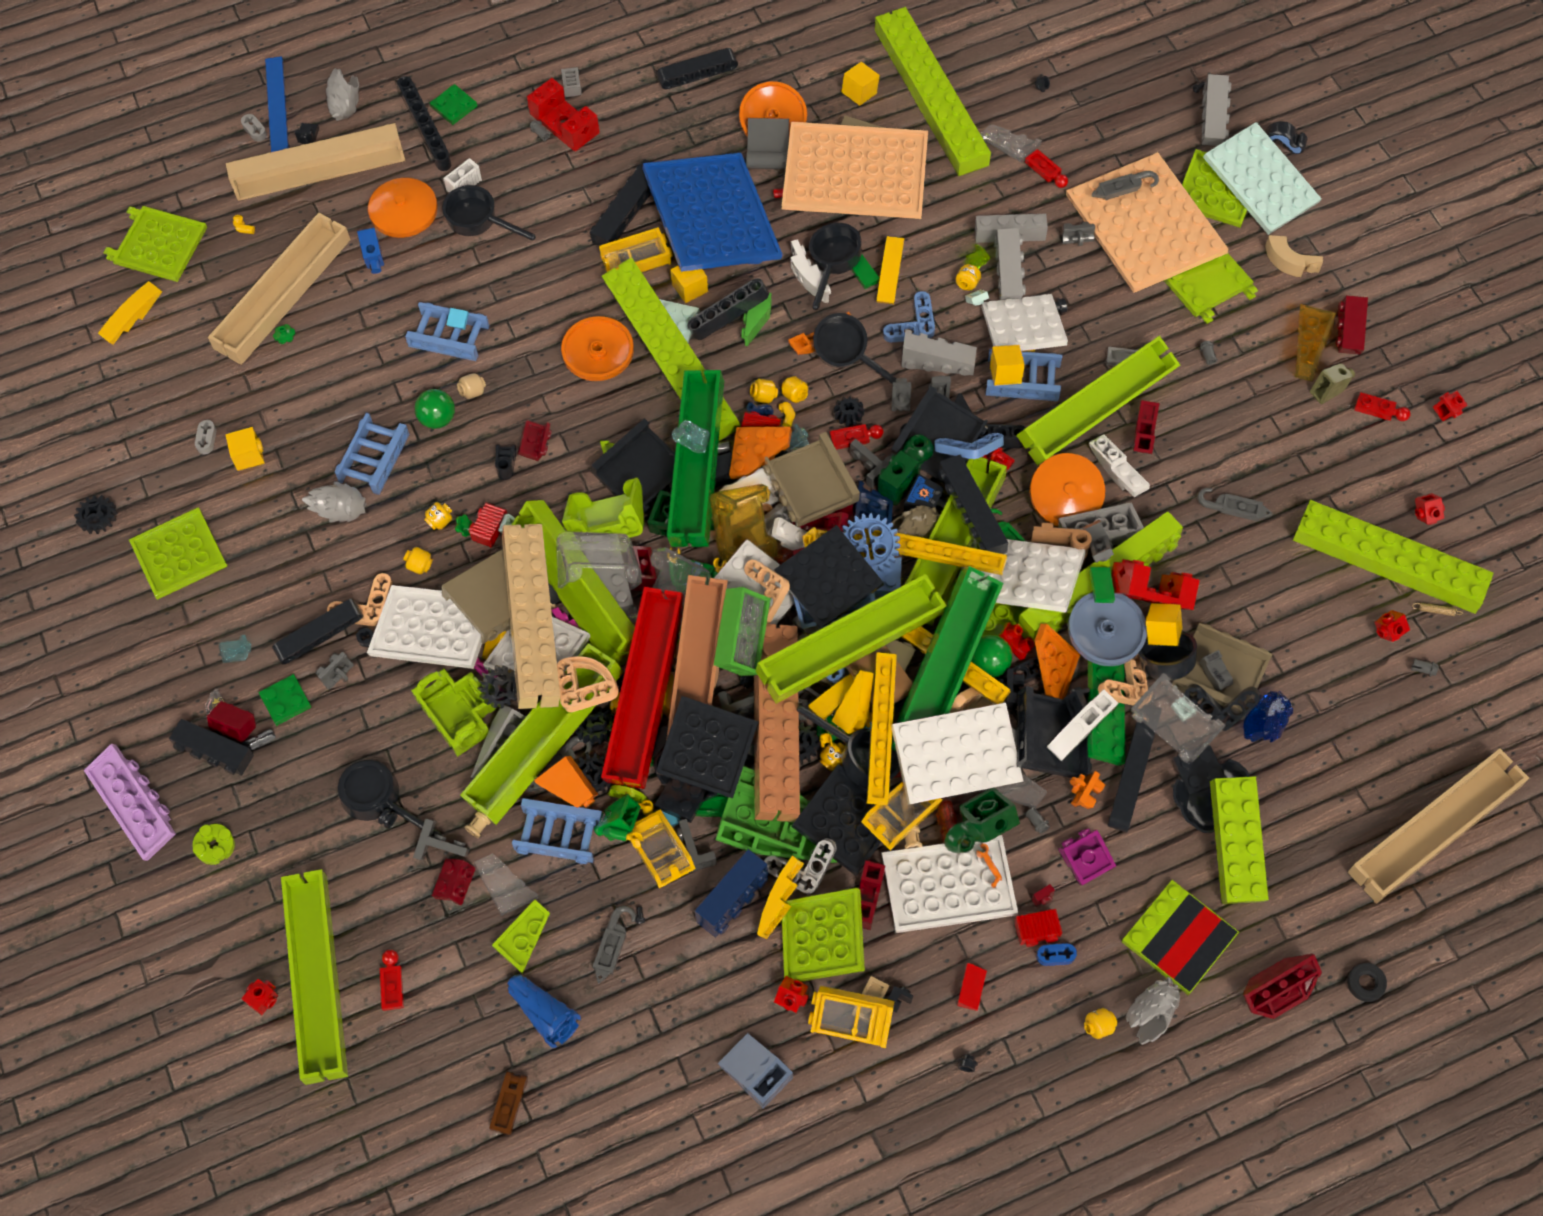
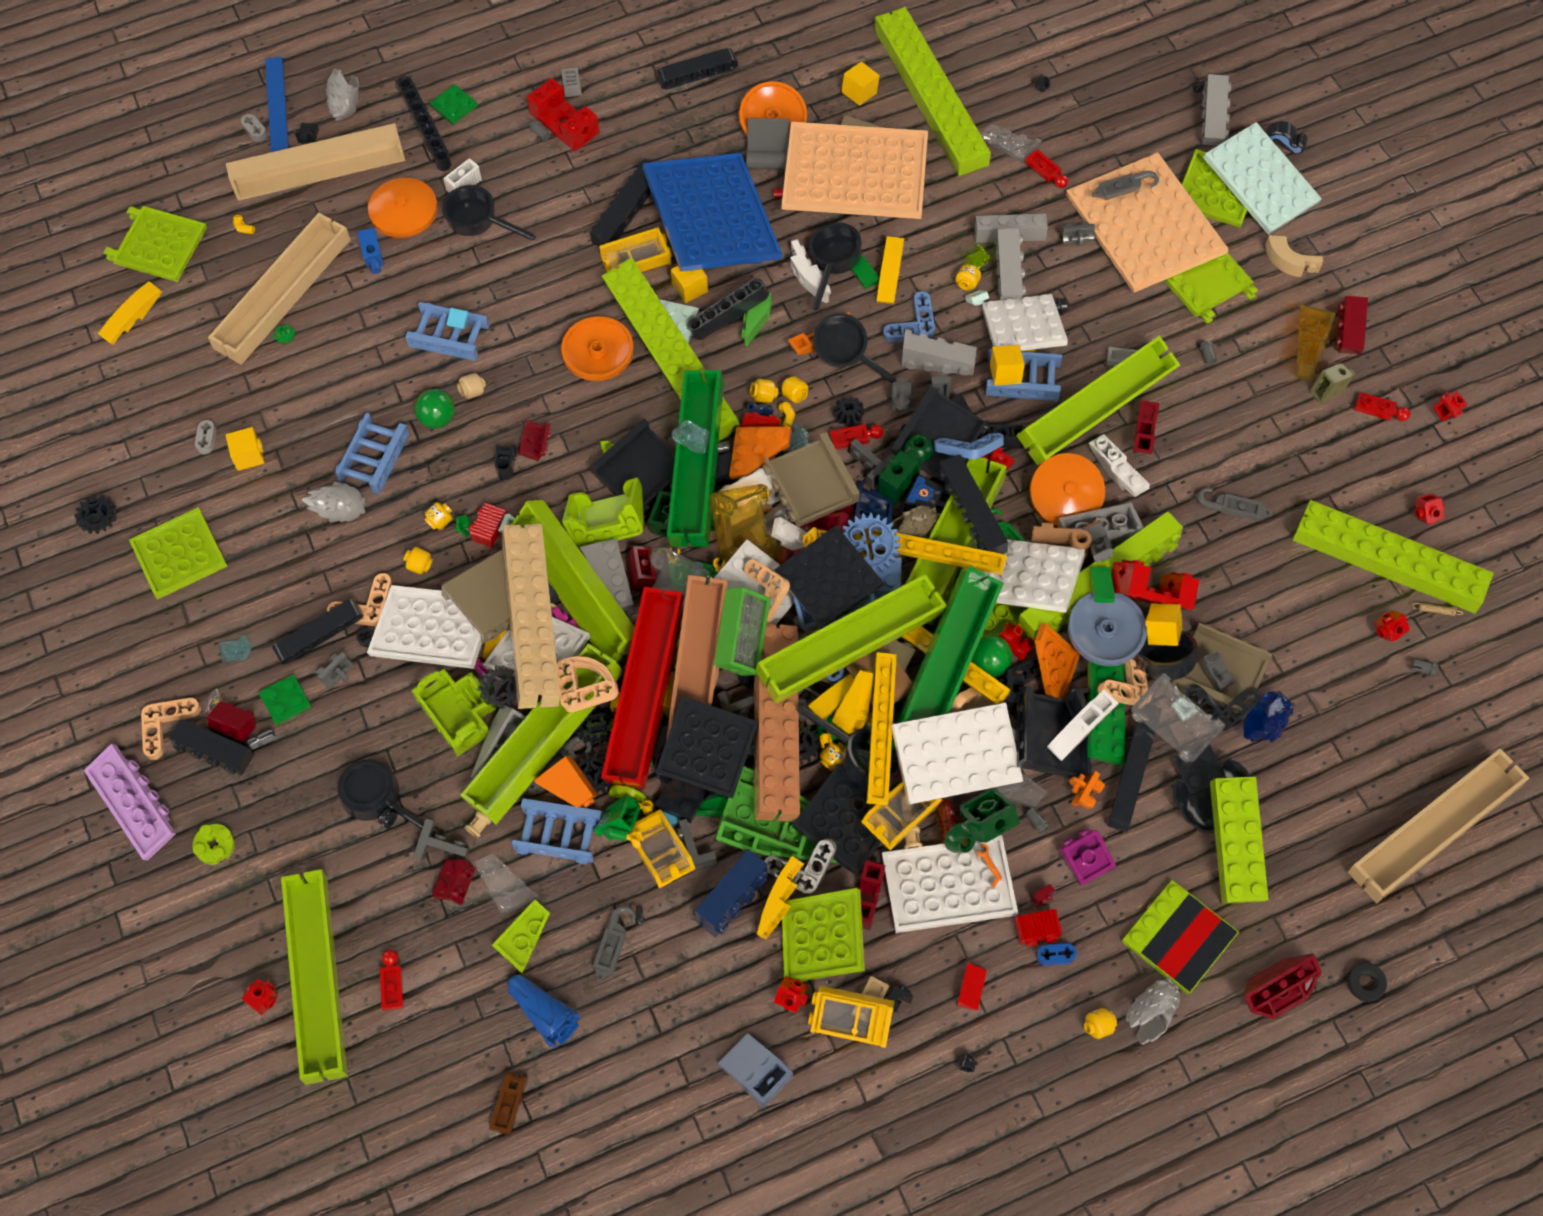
(157, 720): none -> light nougat beam
(595, 551): clear windscreen -> none

